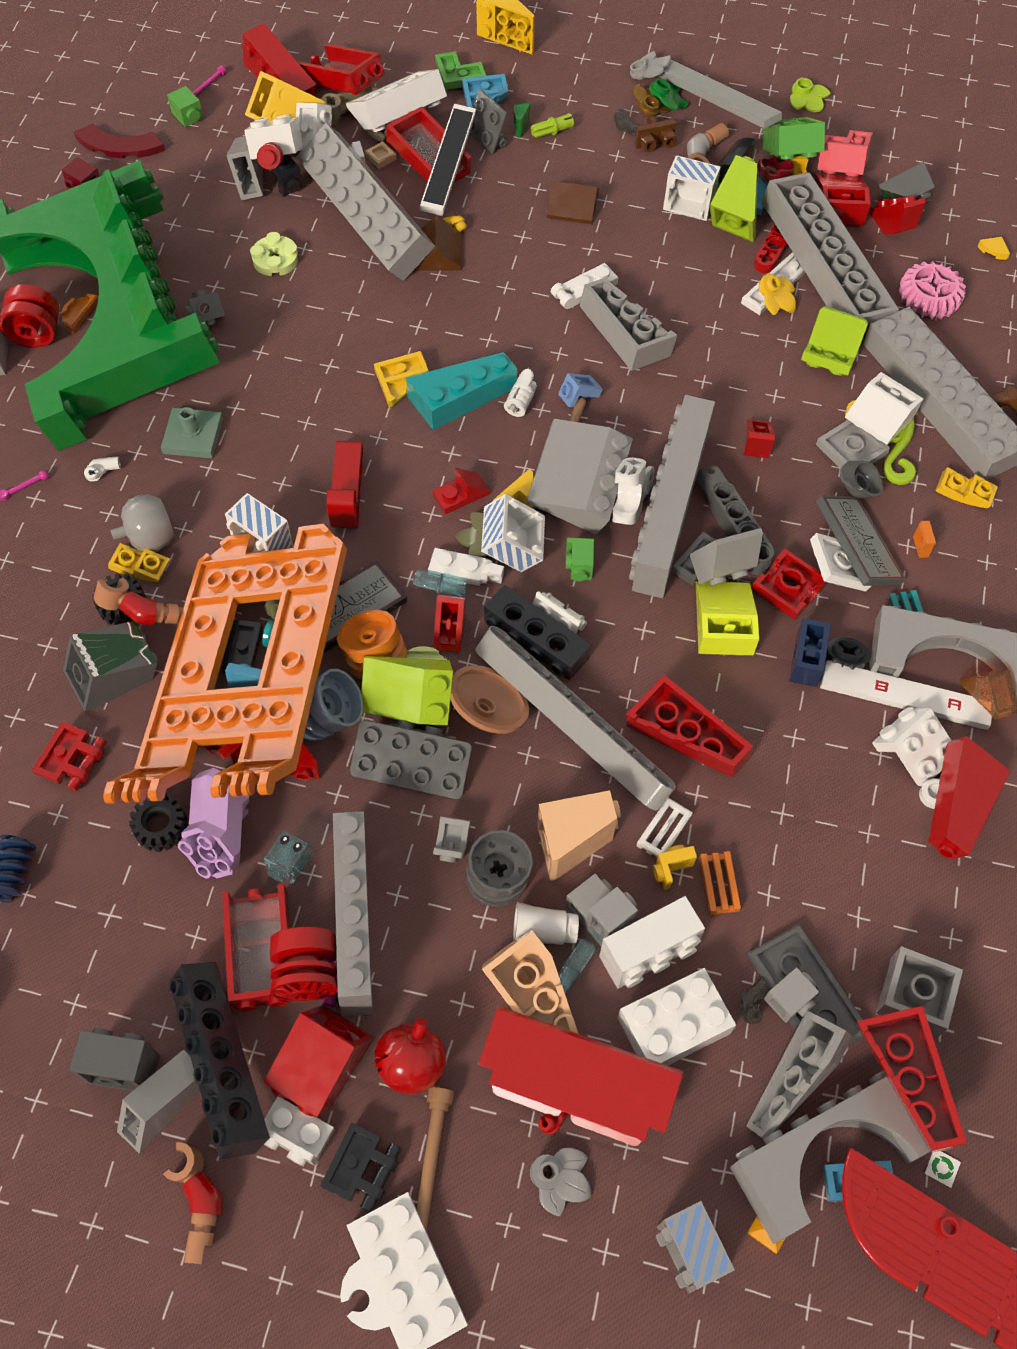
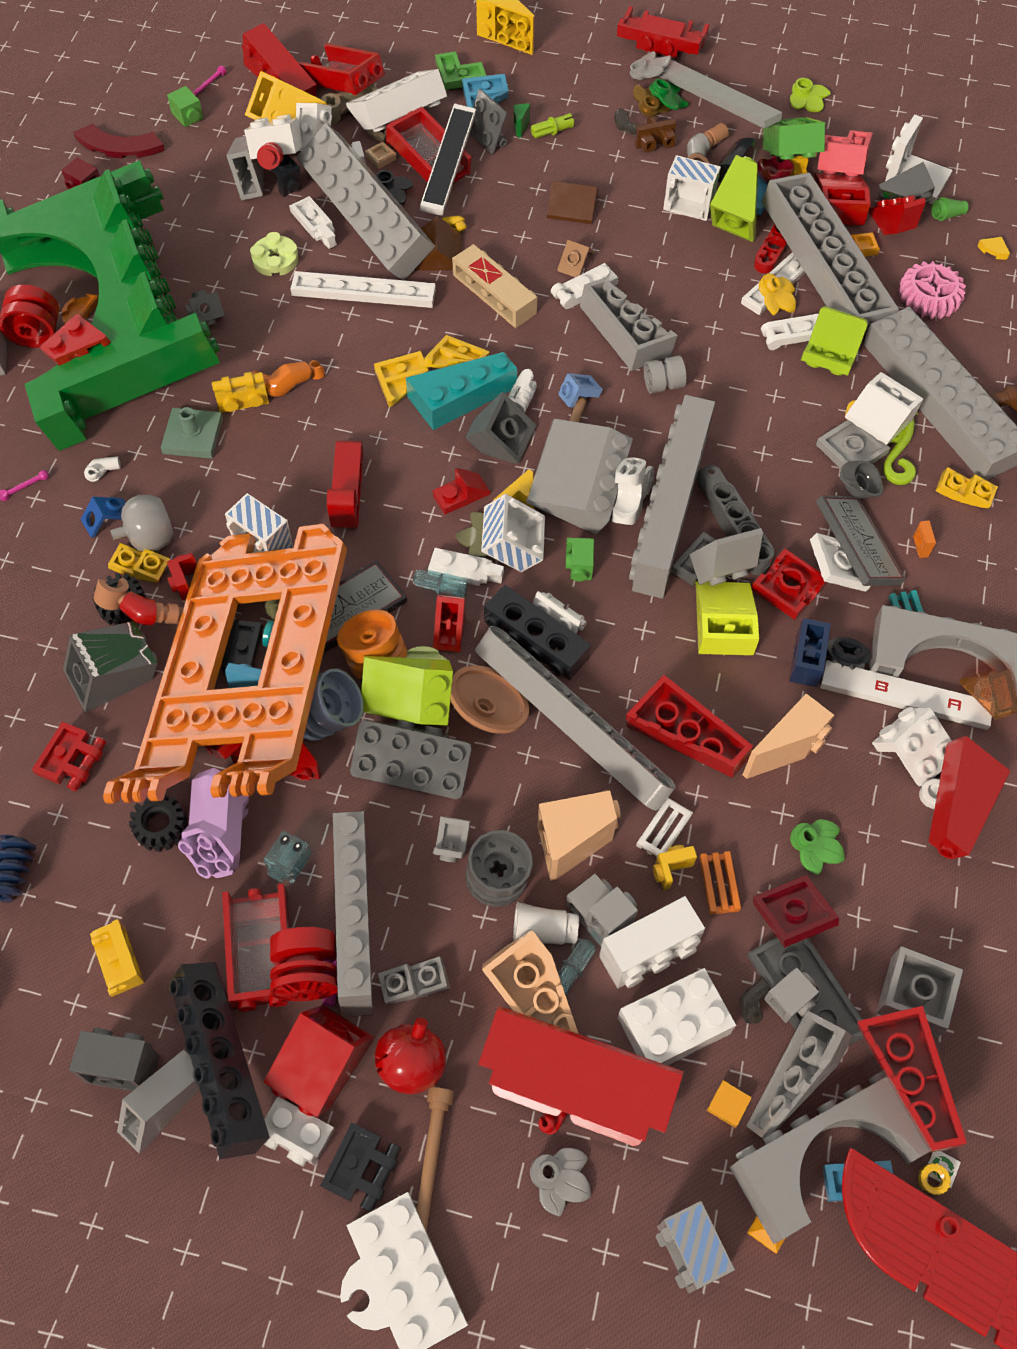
(73, 340): none -> wing
(103, 509): none -> blue bracket
(116, 958): none -> yellow hinge
(179, 568): none -> red bracket
(203, 1198): nougat piece -> none
(240, 392): none -> yellow plate
(290, 375): none -> orange arm
(314, 221): none -> white hinge
(363, 289): none -> white plate
(395, 184): none -> black plate
(414, 981): none -> light grey slope
(452, 352): none -> yellow wing
(495, 285): none -> tan brick
(501, 430): none -> dark grey slope
(573, 258): none -> medium nougat bracket
(661, 34): none -> red bracket
(666, 374): none -> light grey wheel
(729, 1104): none -> light orange tile
(759, 438): red slope -> none
(792, 331): none -> white plate
(792, 738): none -> light nougat slope
(795, 911): none -> dark red plate
(821, 845): none -> bright green plate
(866, 243): none -> light orange tile
(903, 160): none -> white bracket
(945, 1179): none -> yellow axle
(948, 208): none -> bright green cone

